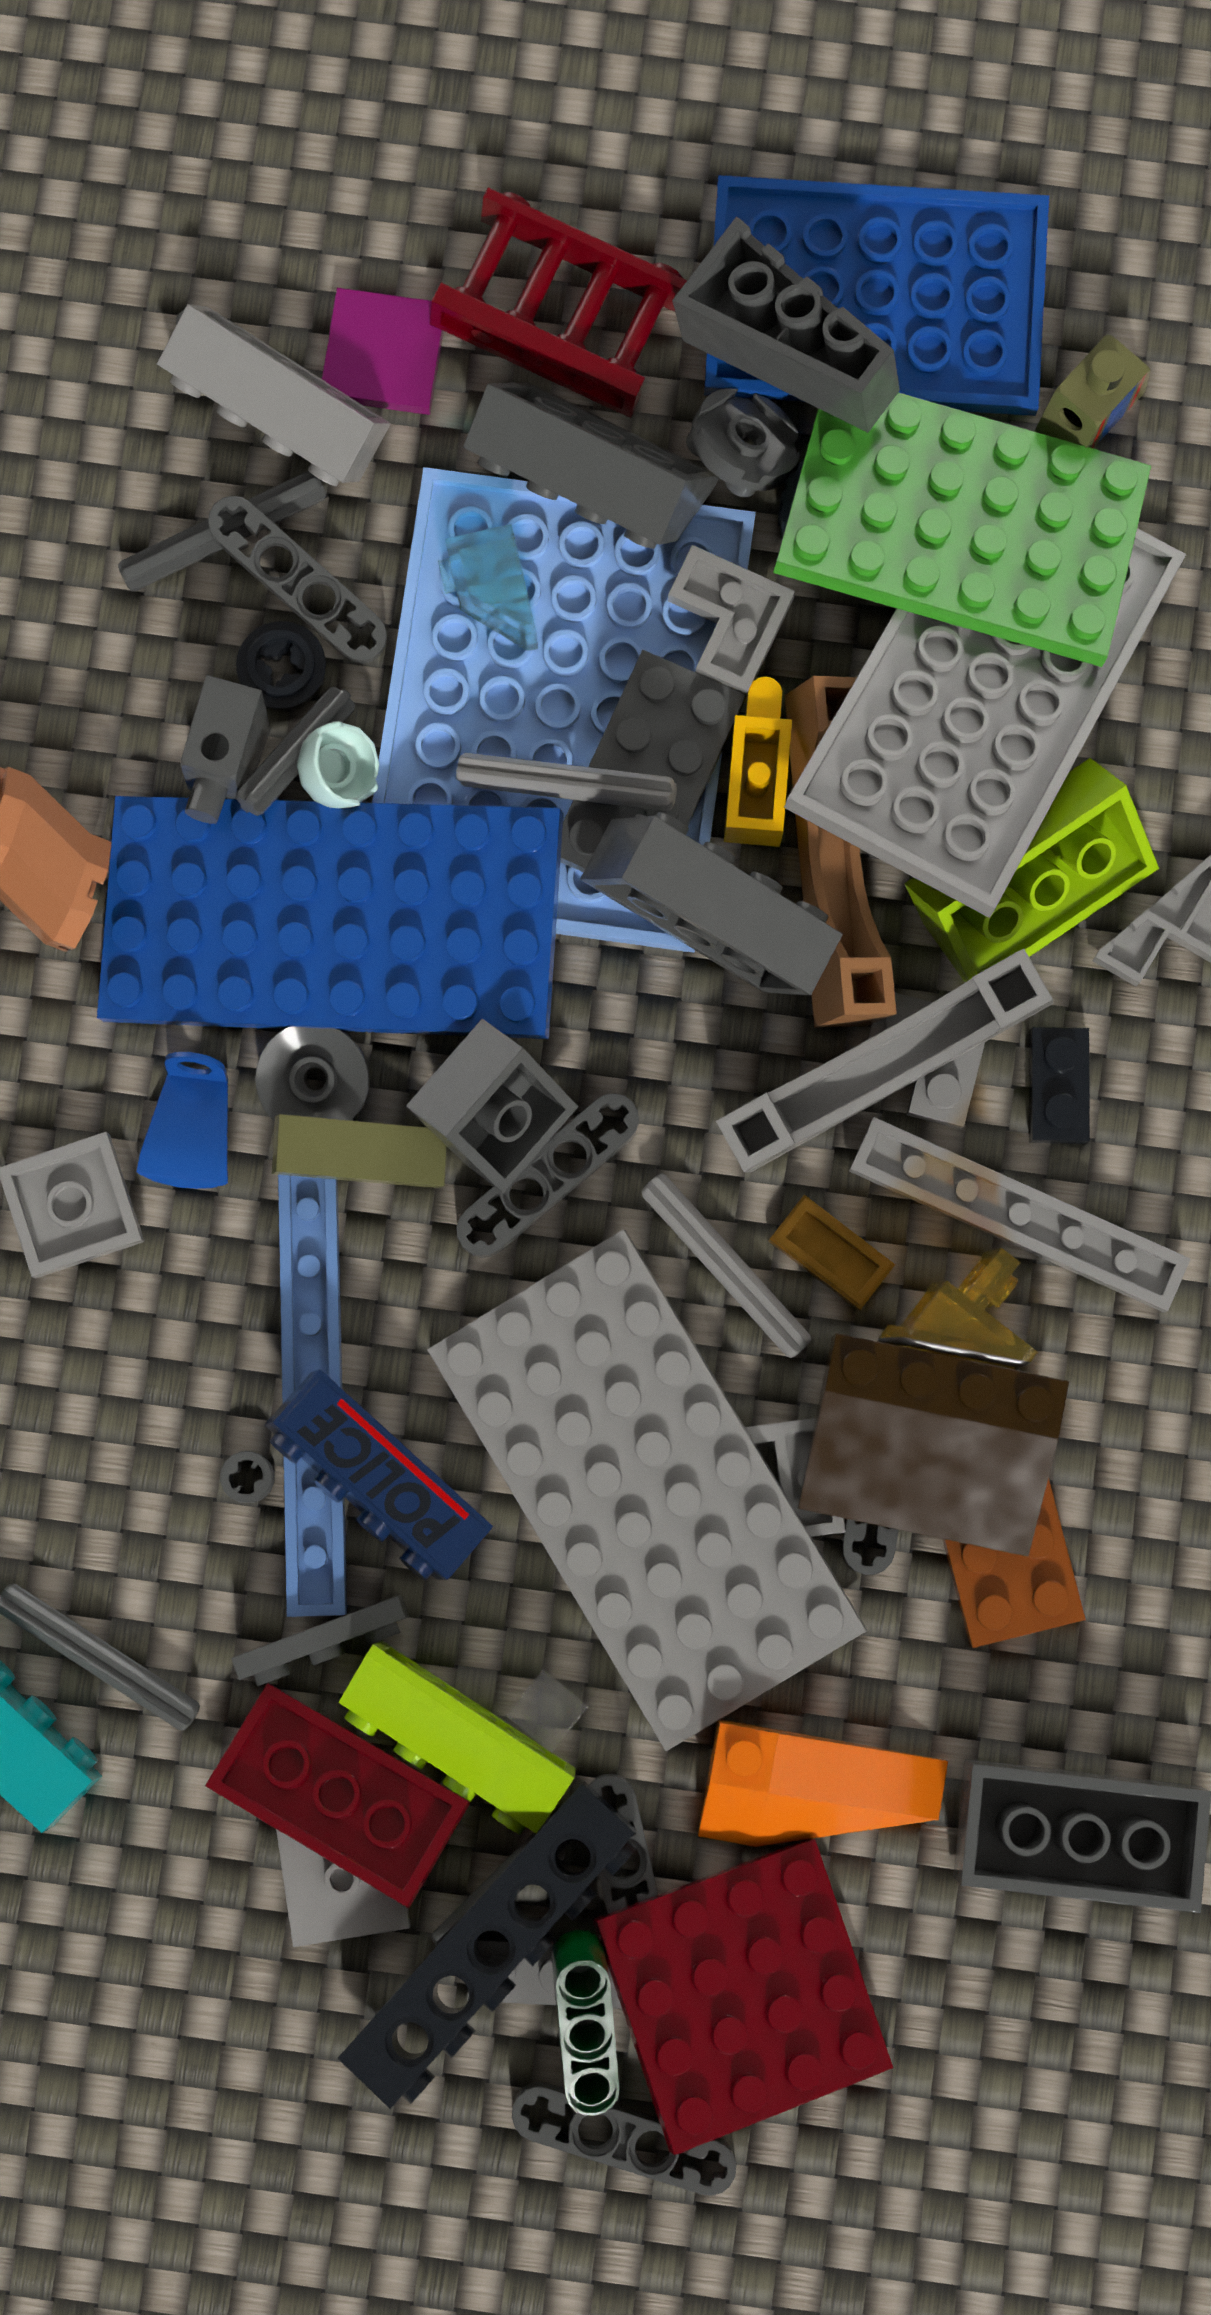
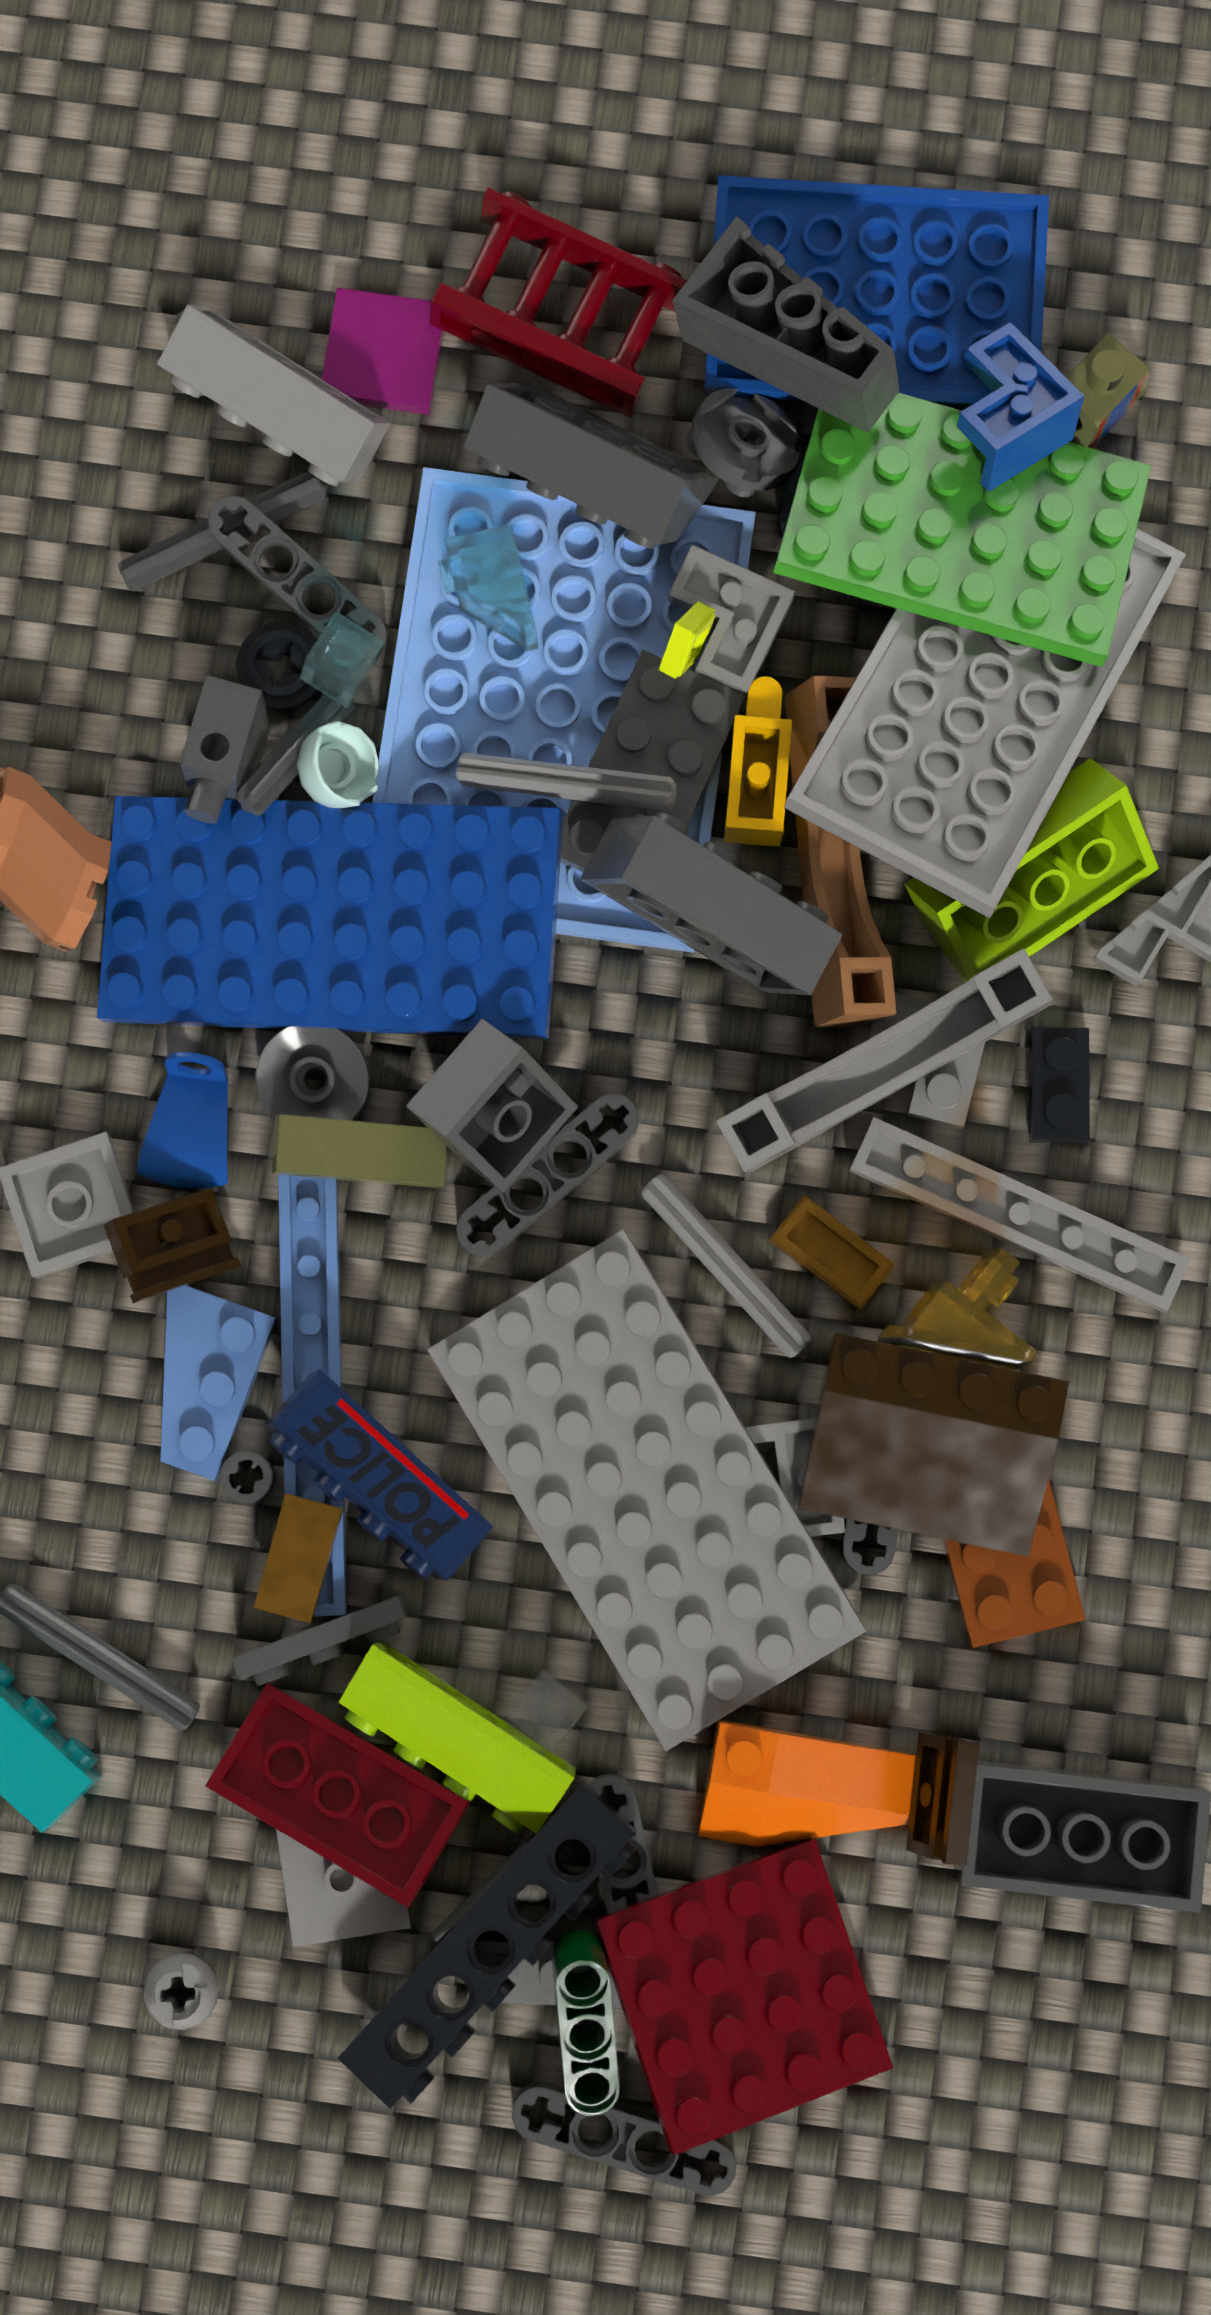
(166, 2008): none -> light grey piece
(171, 1244): none -> dark brown plate
(208, 1376): none -> medium blue wing
(298, 1558): none -> pearl gold tile
(342, 659): none -> clear light blue brick
(687, 640): none -> neon yellow tile
(942, 1798): none -> dark brown plate
(1029, 407): none -> blue panel

